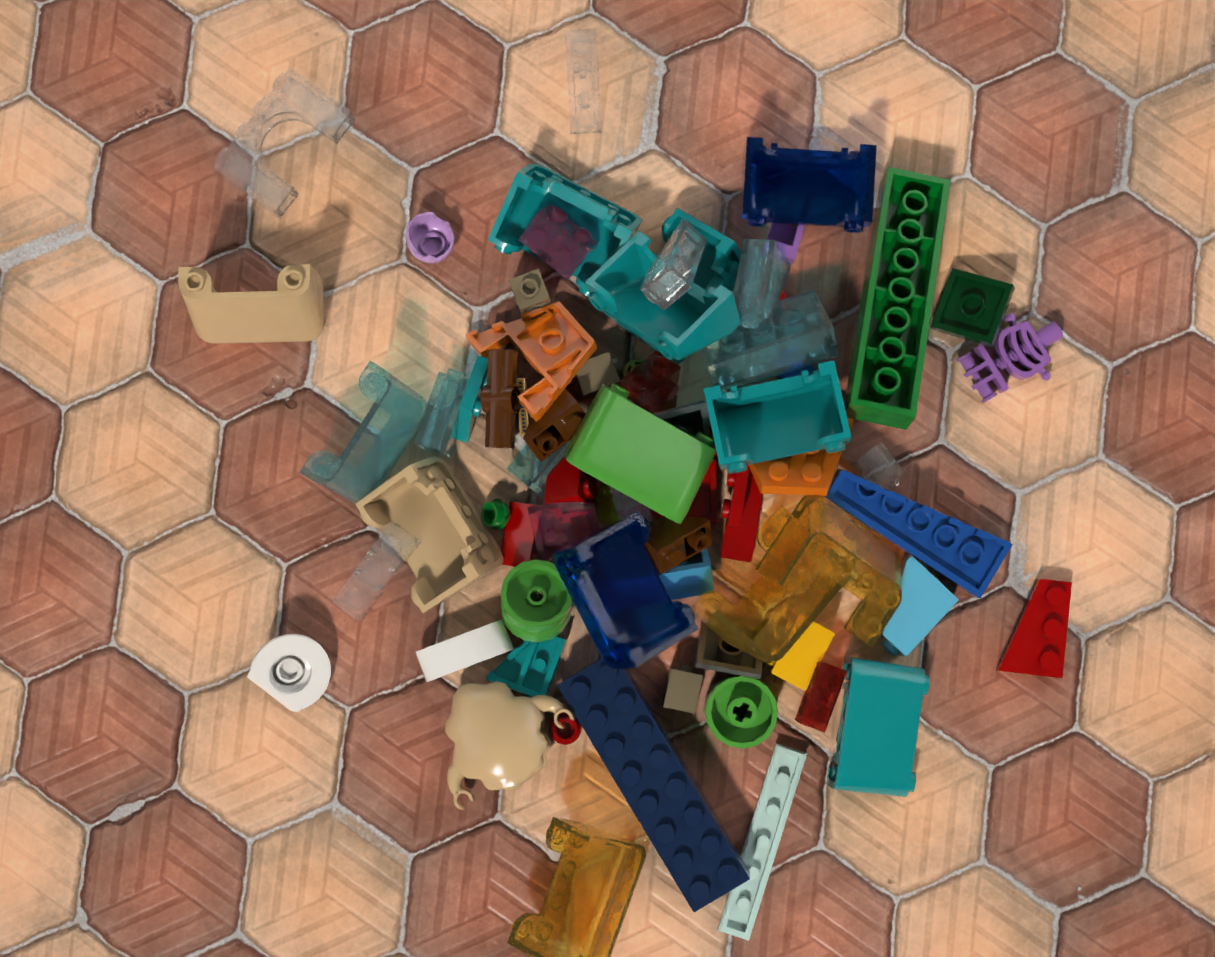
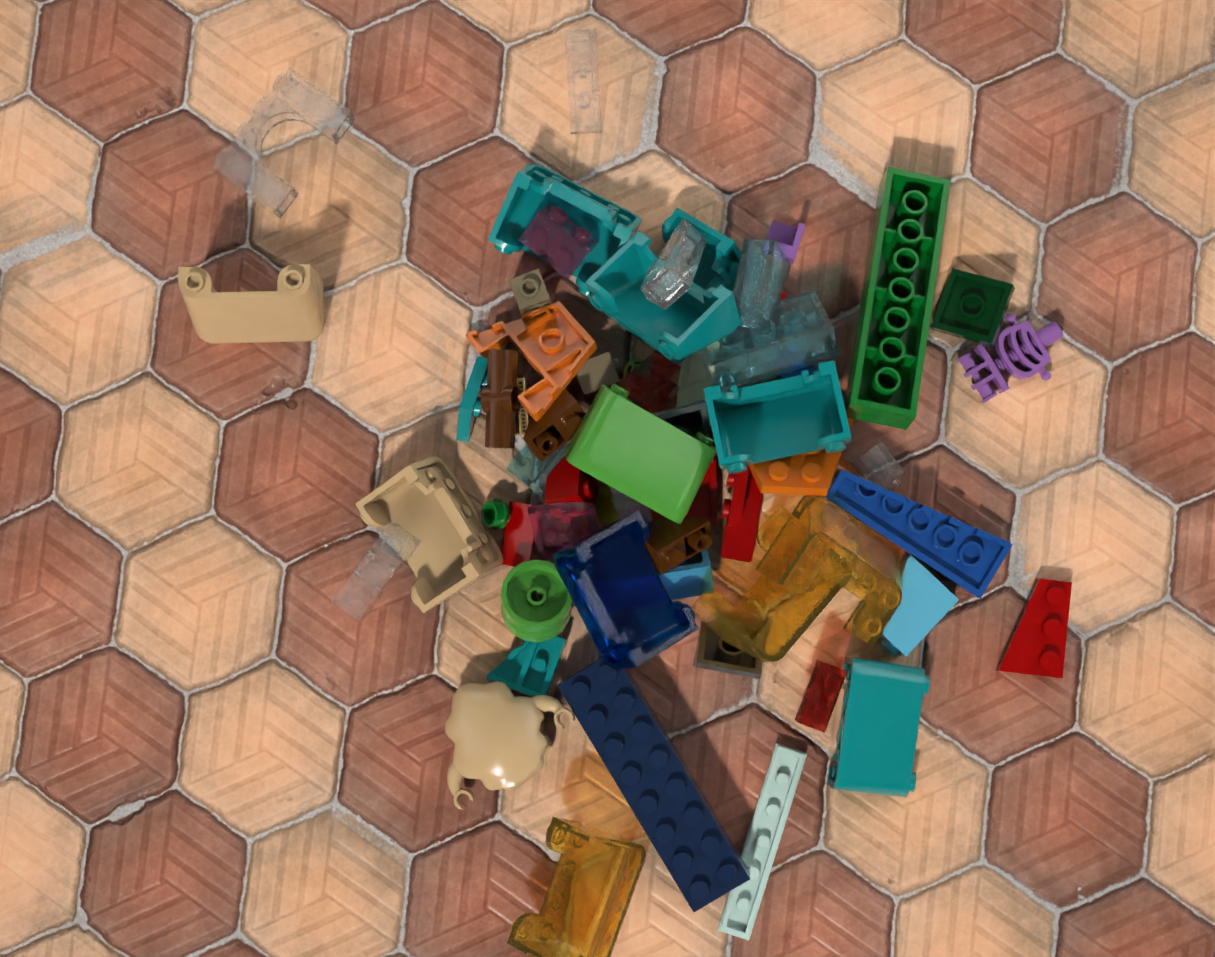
(292, 670): white hat -> none
(377, 441): clear light blue windscreen -> none
(429, 238): lavender hair -> none
(440, 419): clear light blue slope -> none
(464, 650): white beam -> none
(569, 738): red plate -> none
(682, 688): dark tan brick -> none
(759, 714): bright green wheel -> none
(801, 659): yellow brick -> none
(808, 186): clear blue windscreen -> none

